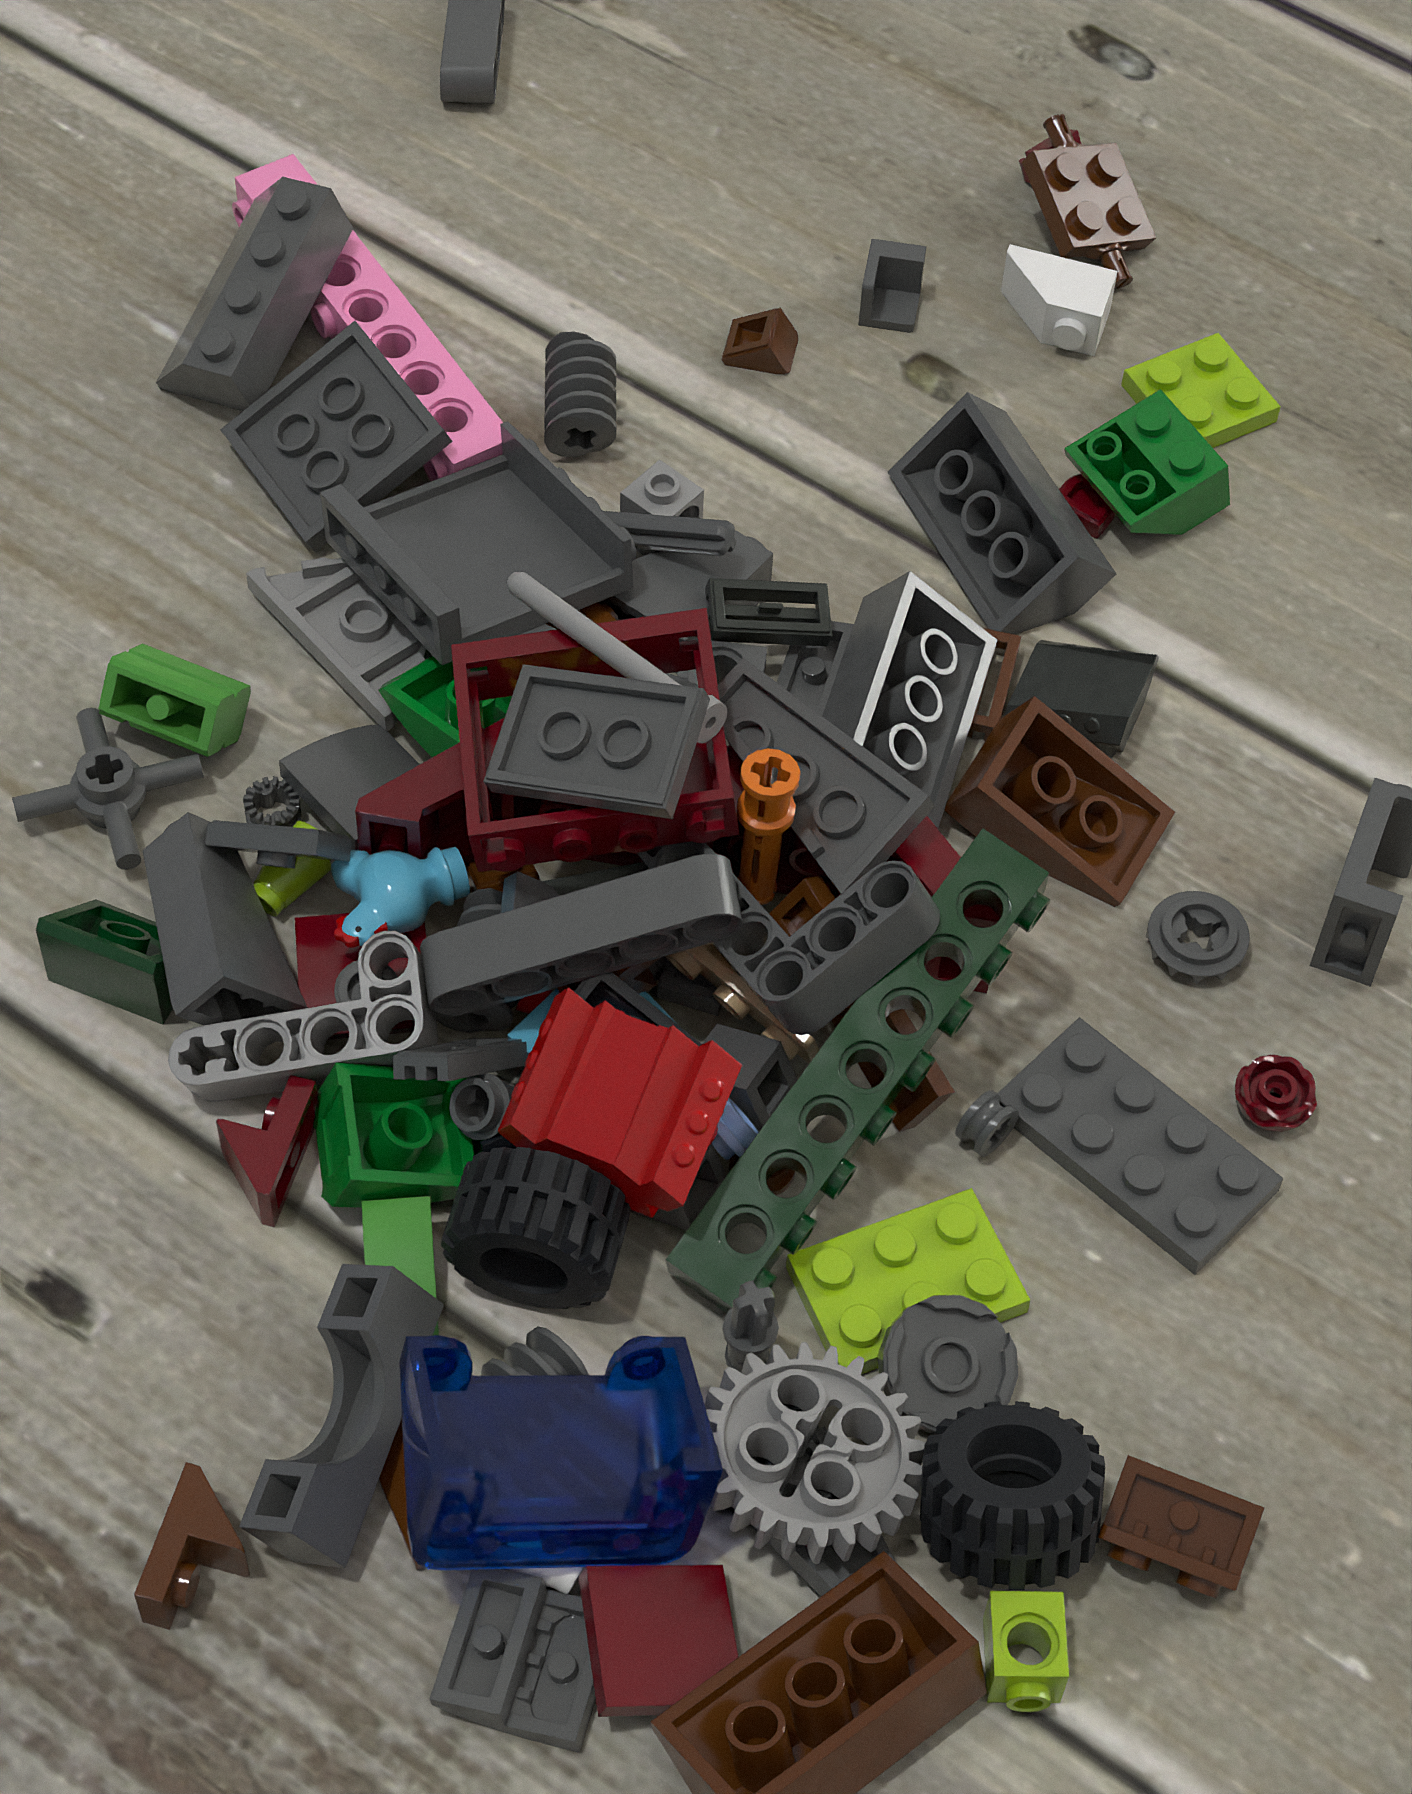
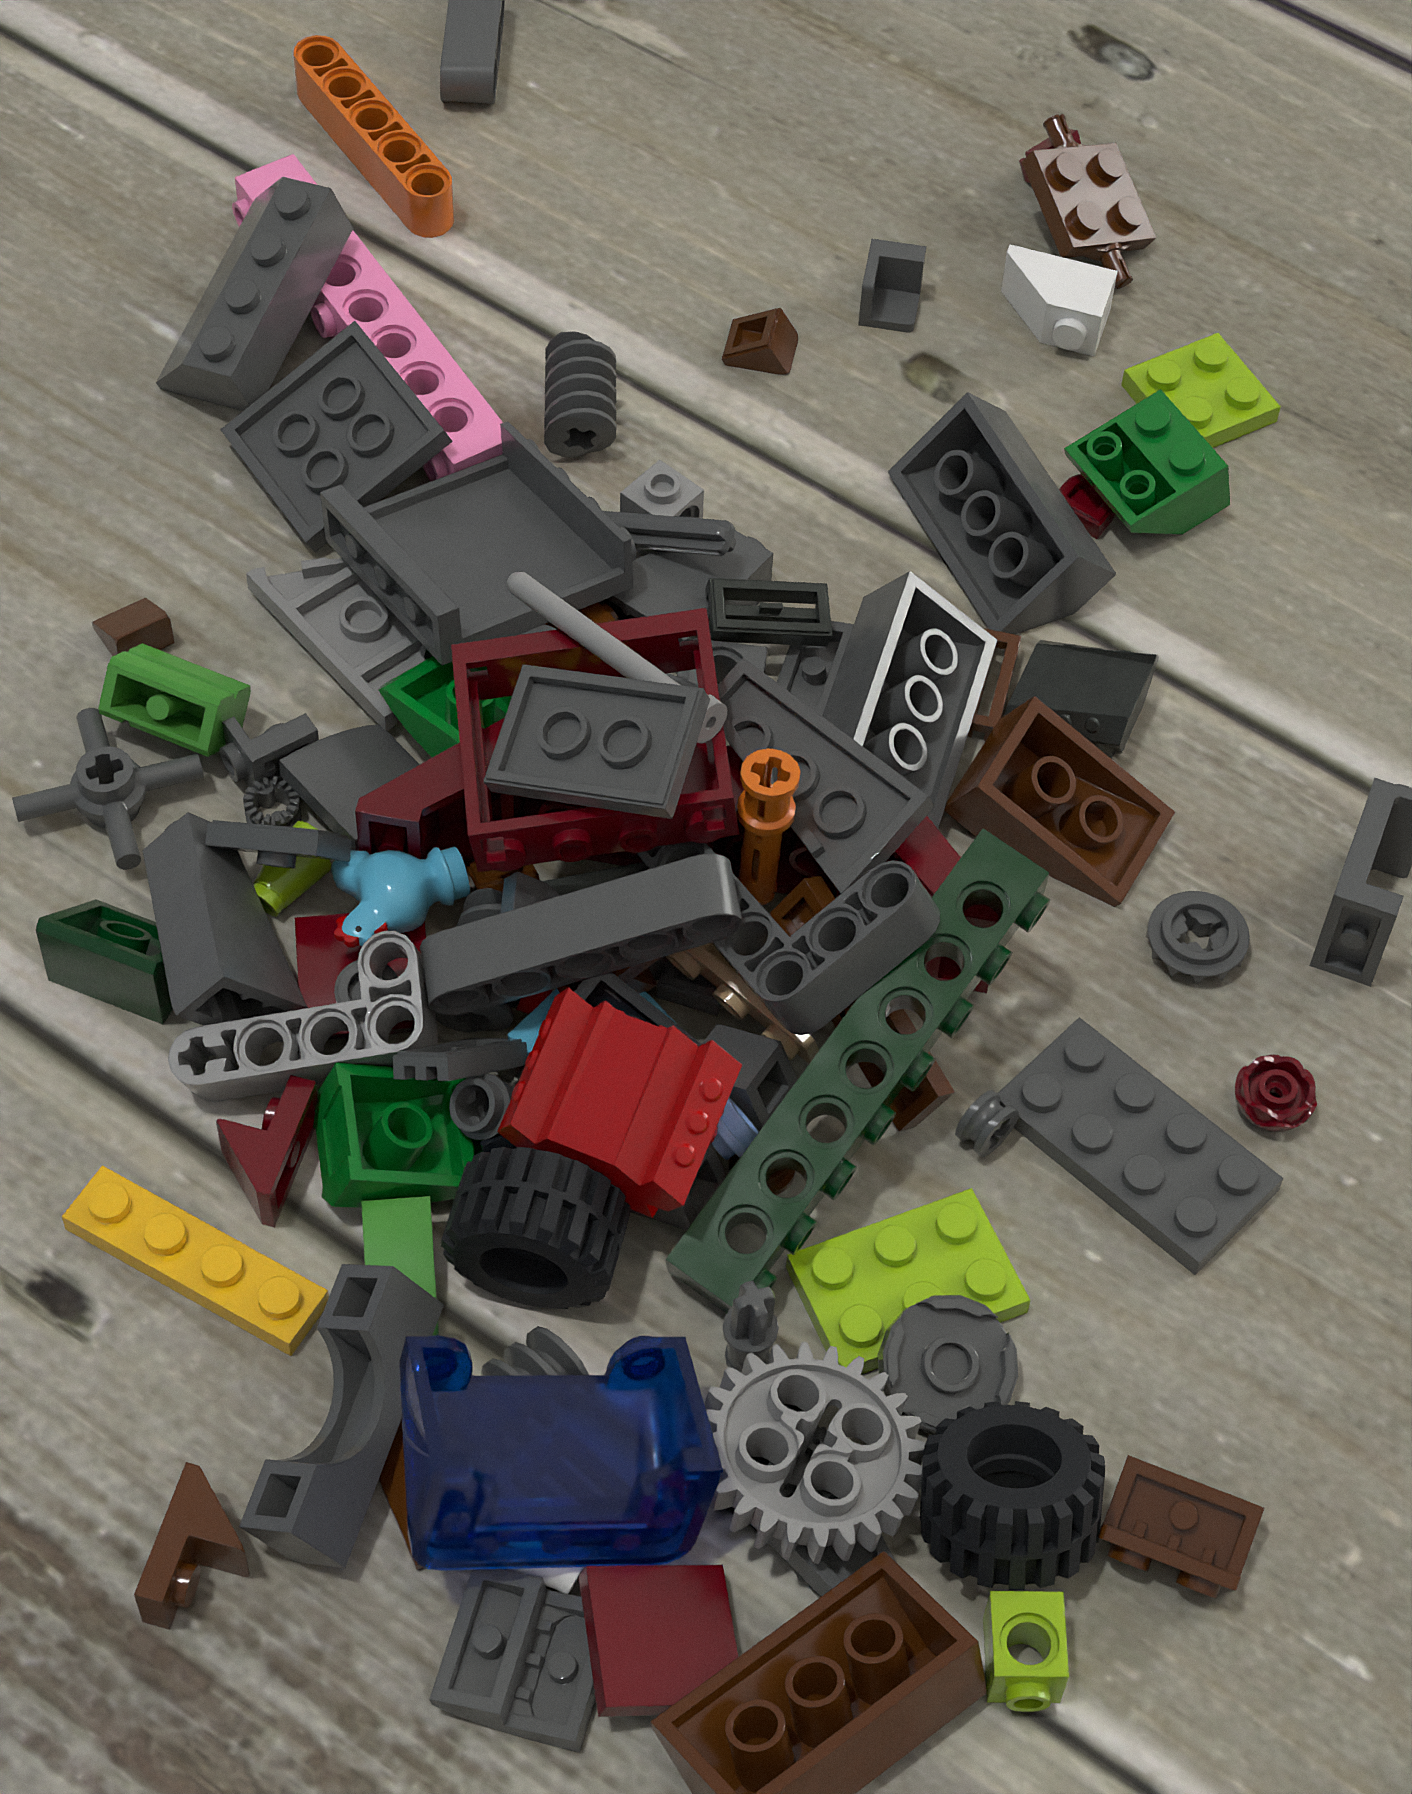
(135, 625): none -> reddish brown slope
(196, 1260): none -> yellow plate
(260, 756): none -> dark grey bracket
(374, 136): none -> orange beam

